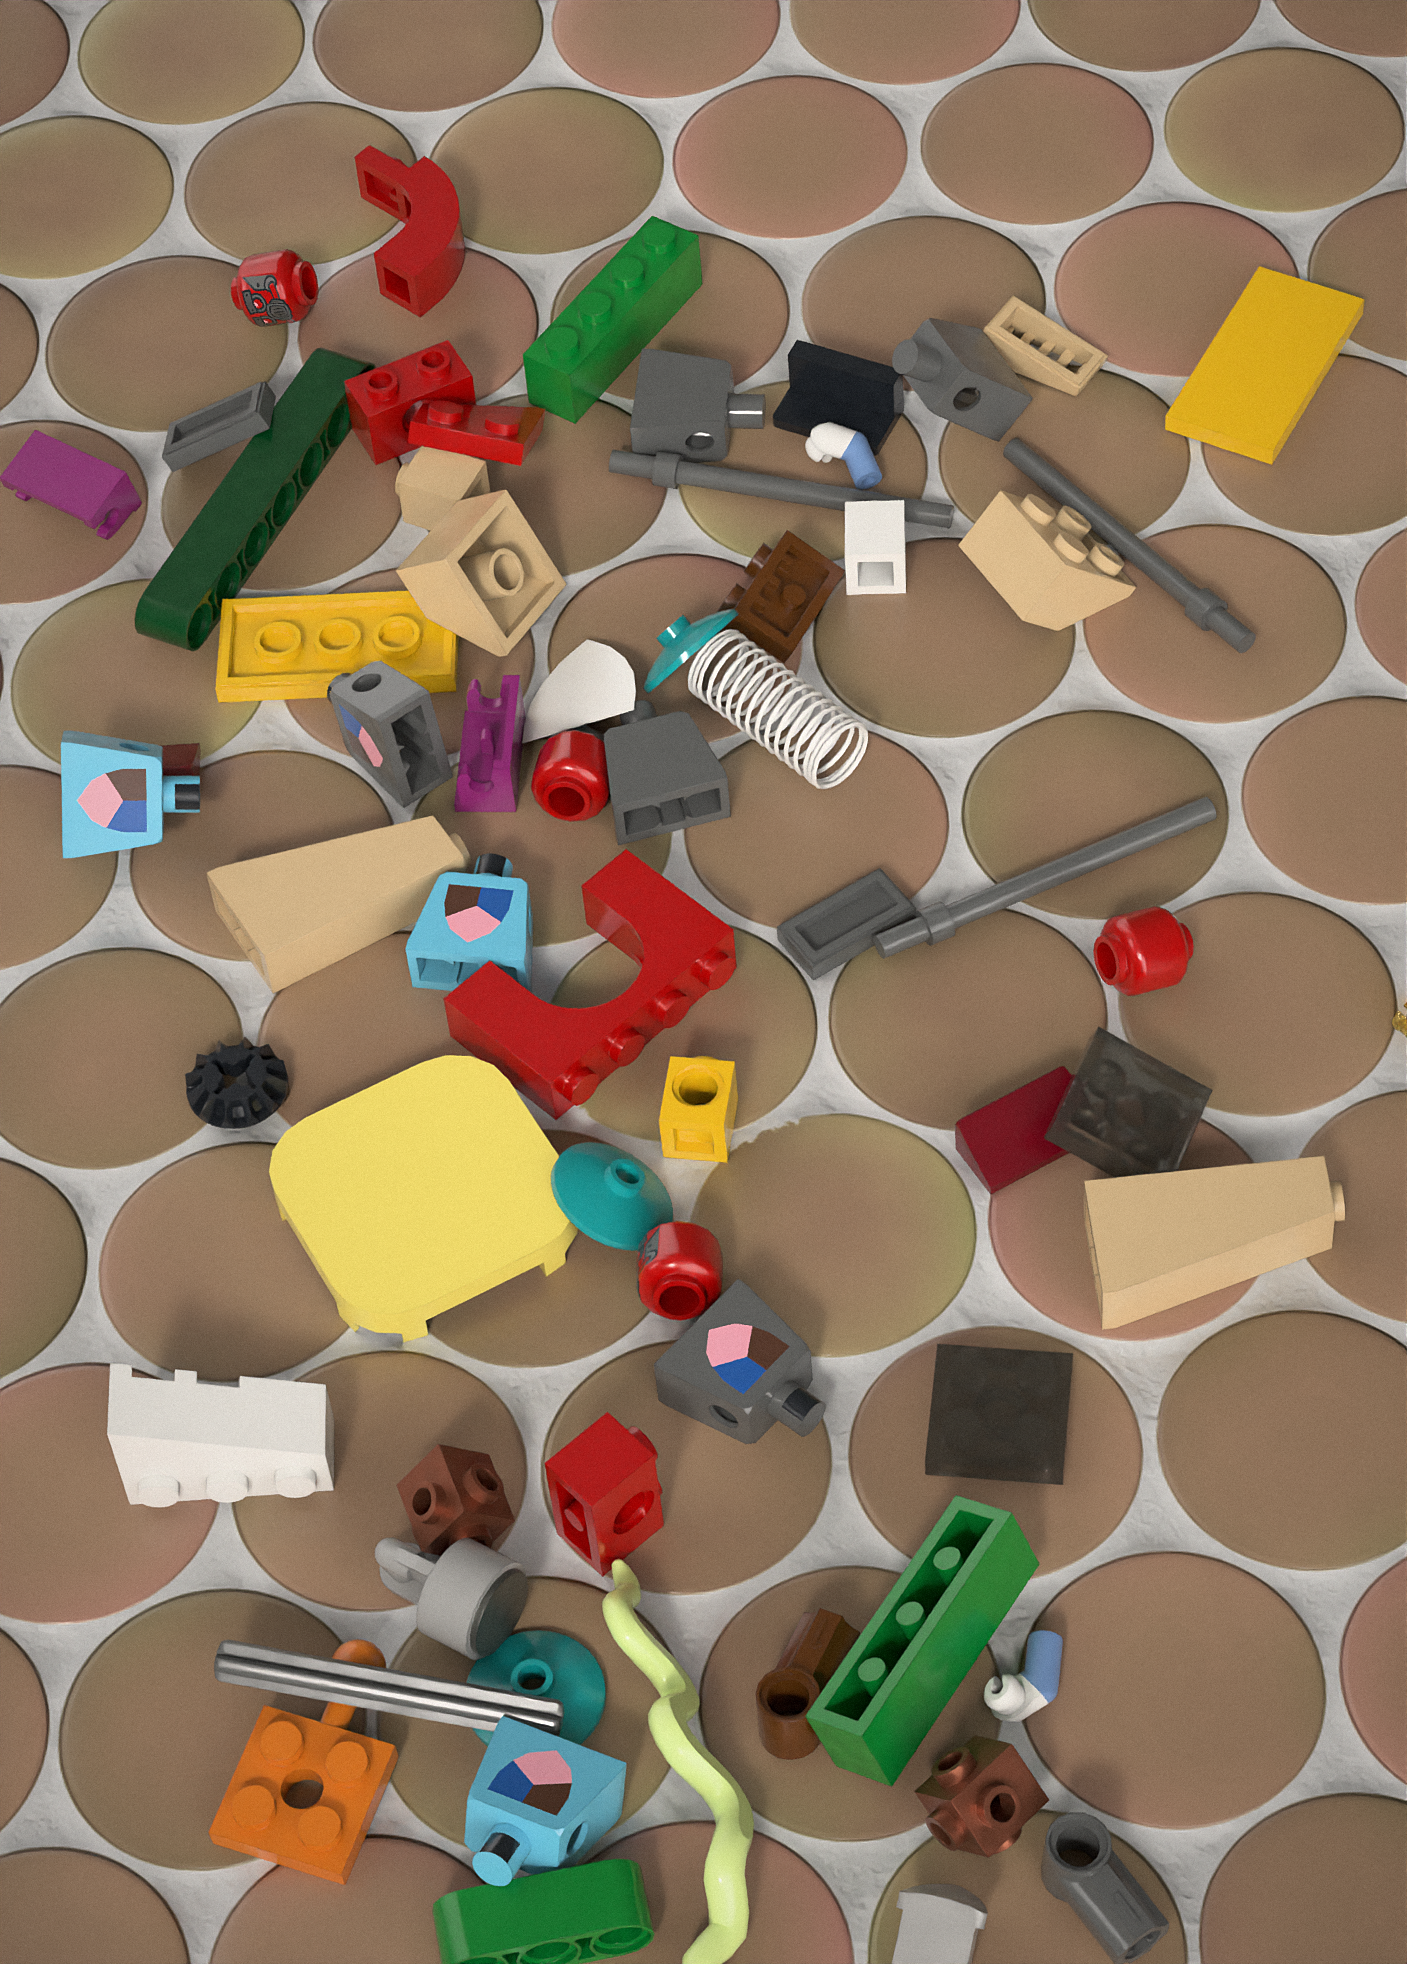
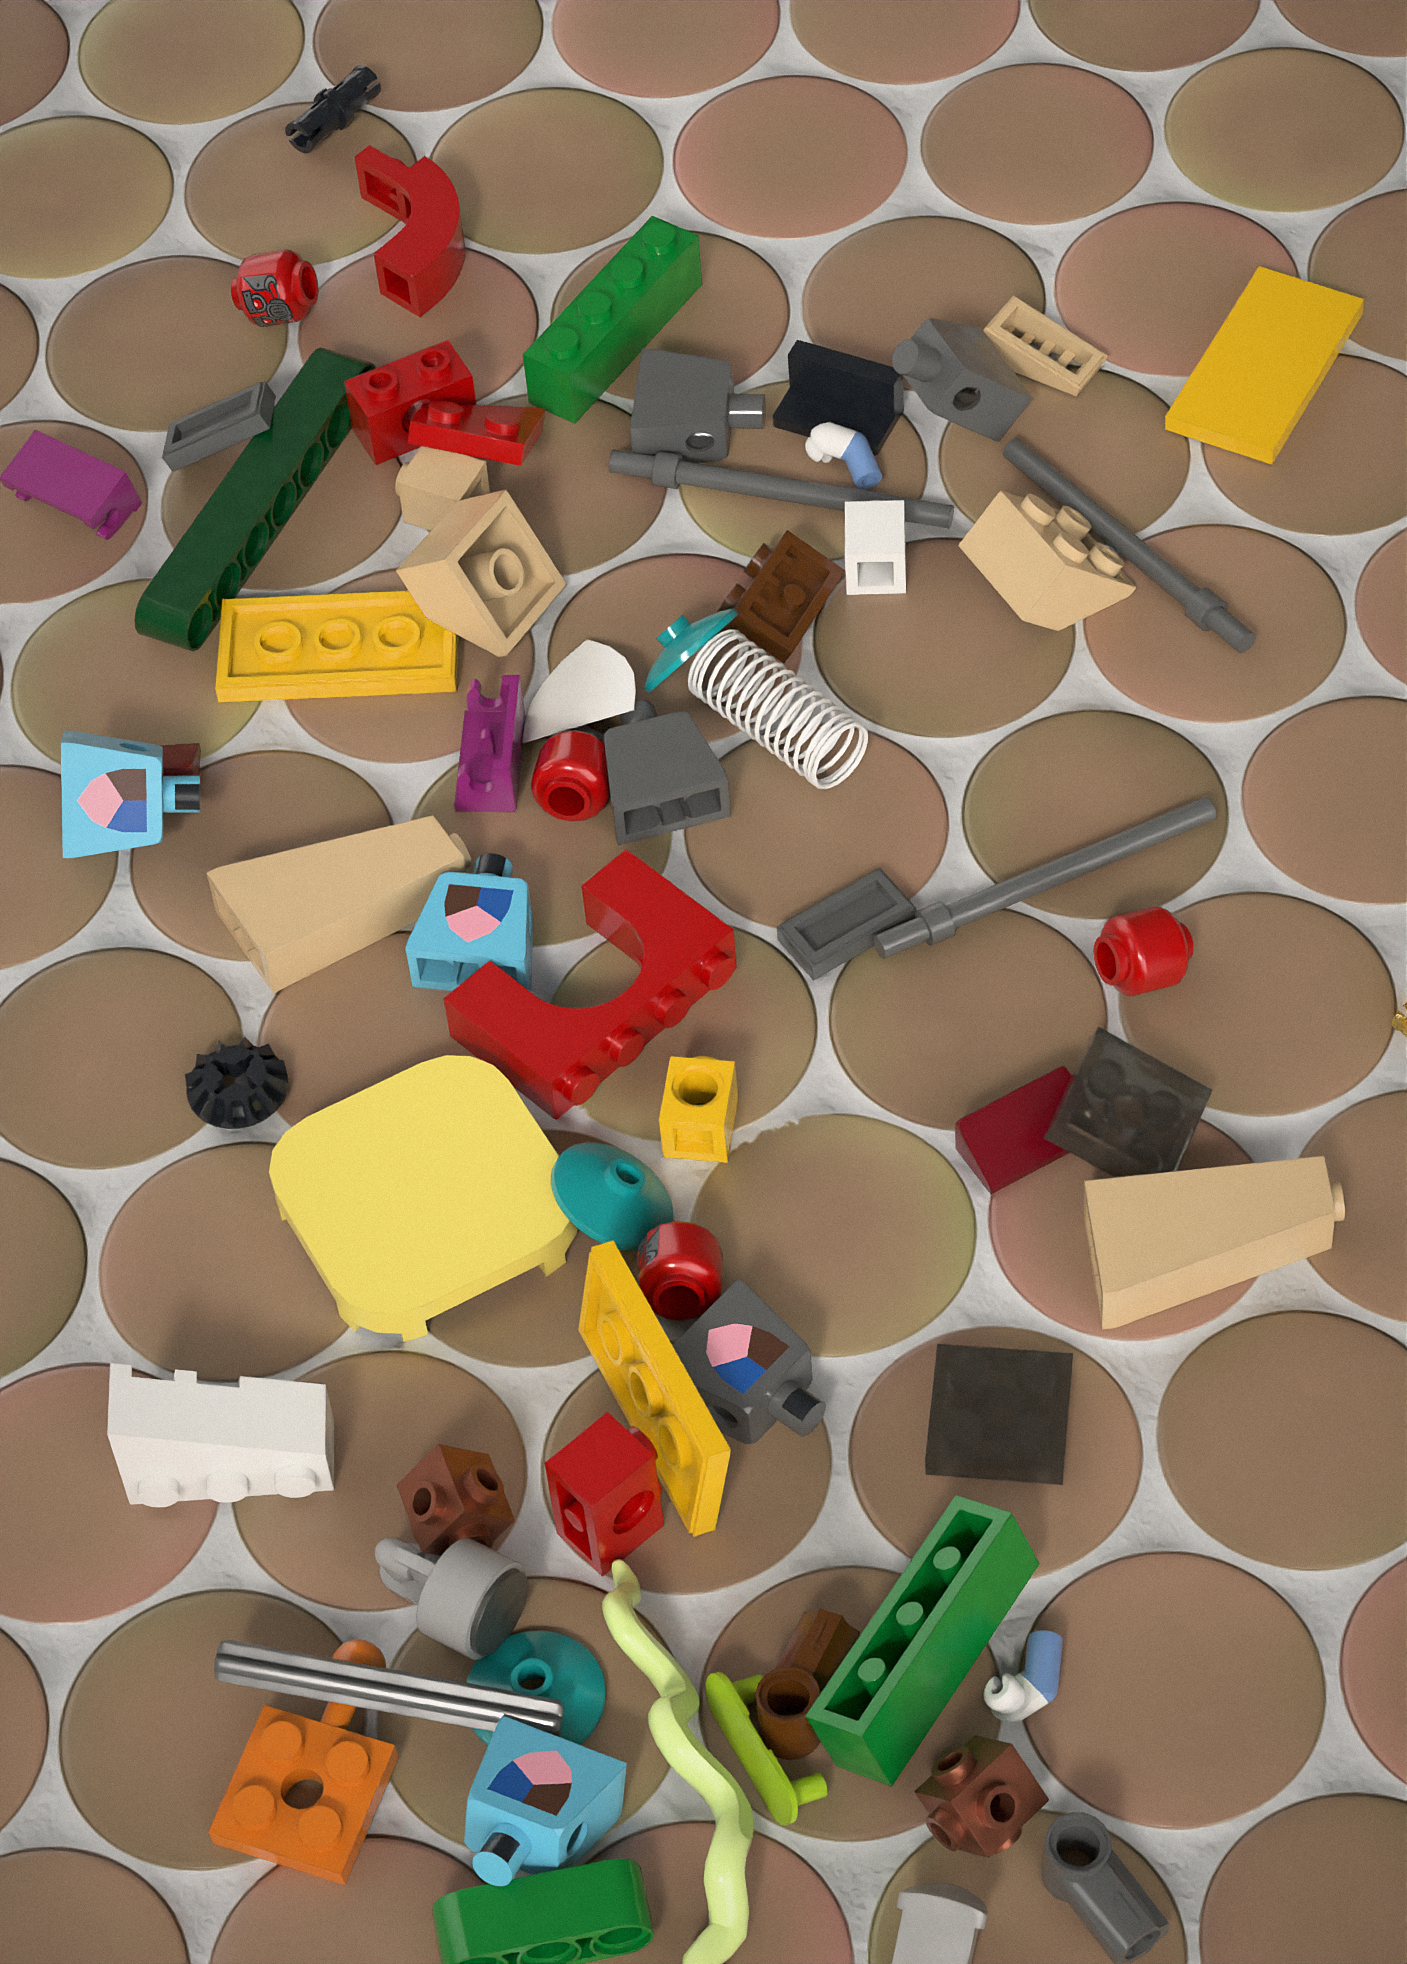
(333, 109): none -> black pin
(389, 713): dark grey torso -> none
(653, 1388): none -> yellow tile
(779, 1794): none -> lime piece

